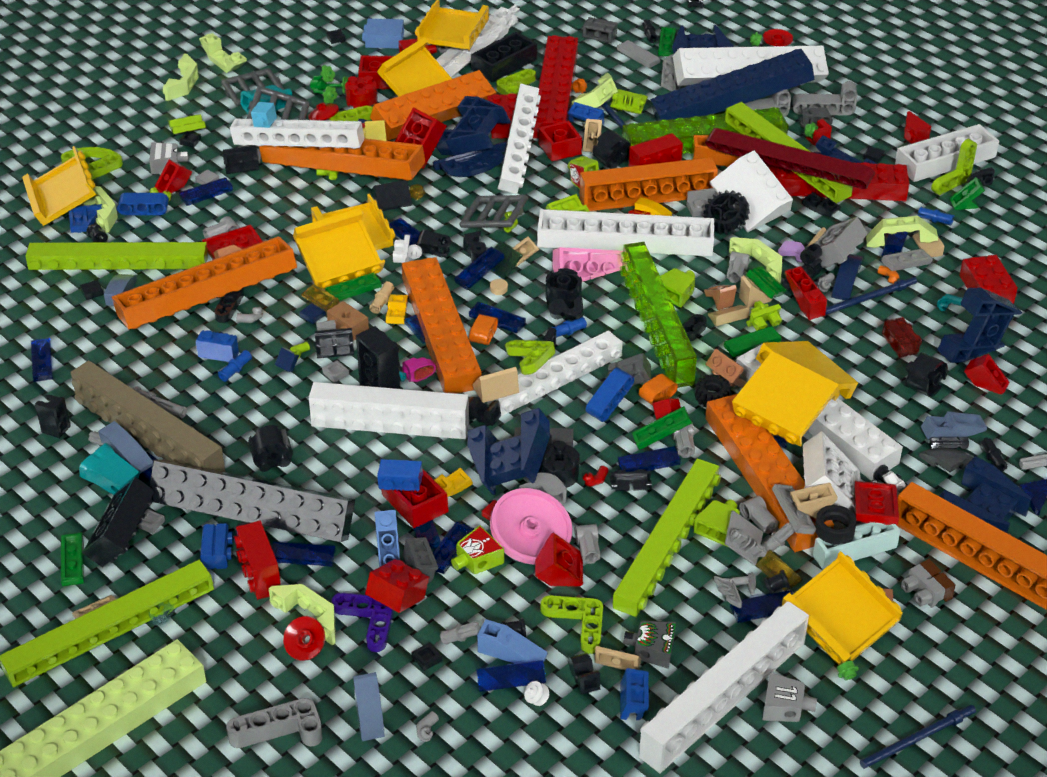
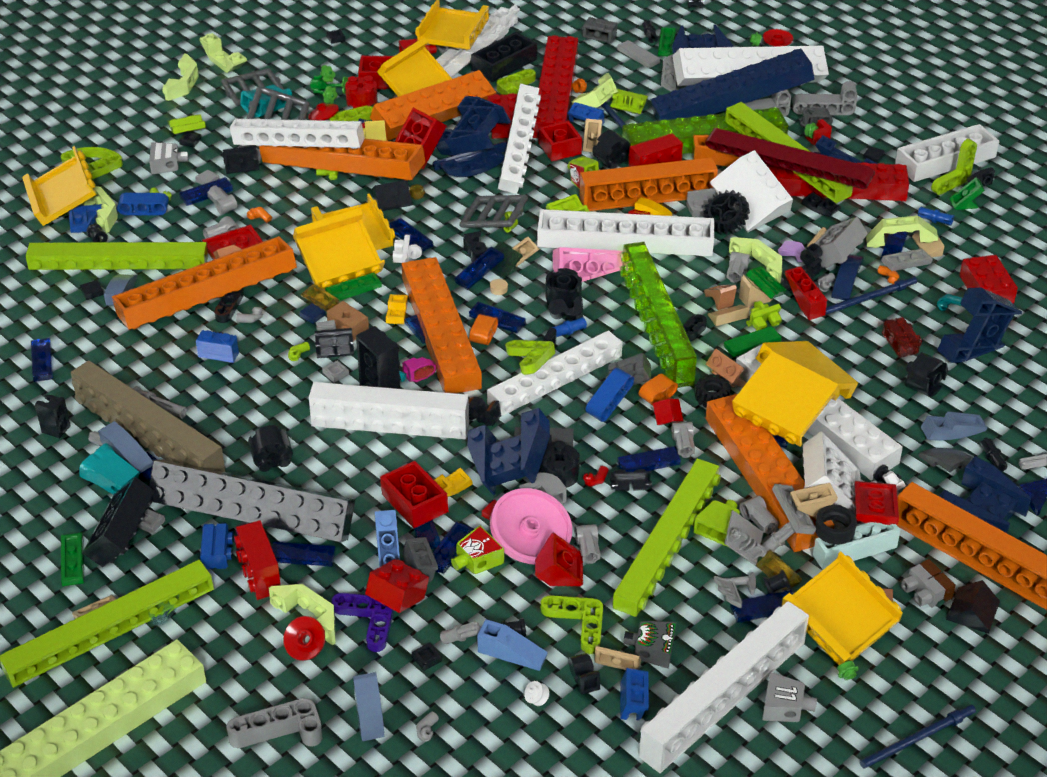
(173, 177): red slope -> none
(222, 201): none -> light grey piece
(235, 365): blue pin -> none
(259, 212): none -> orange arm
(263, 114): medium azure brick -> none
(286, 360): dark blue tile -> none
(381, 297): tan pin -> none
(383, 33): medium blue brick -> none
(400, 475): blue brick -> none
(433, 242): black piece -> none
(497, 385): tan slope -> none
(510, 675): clear blue tile -> none
(661, 428): green tile -> none
(679, 285): lime torso -> none
(916, 129): red slope -> none
(949, 442): black axle -> none
(974, 606): none -> black slope
(986, 374): red slope -> none

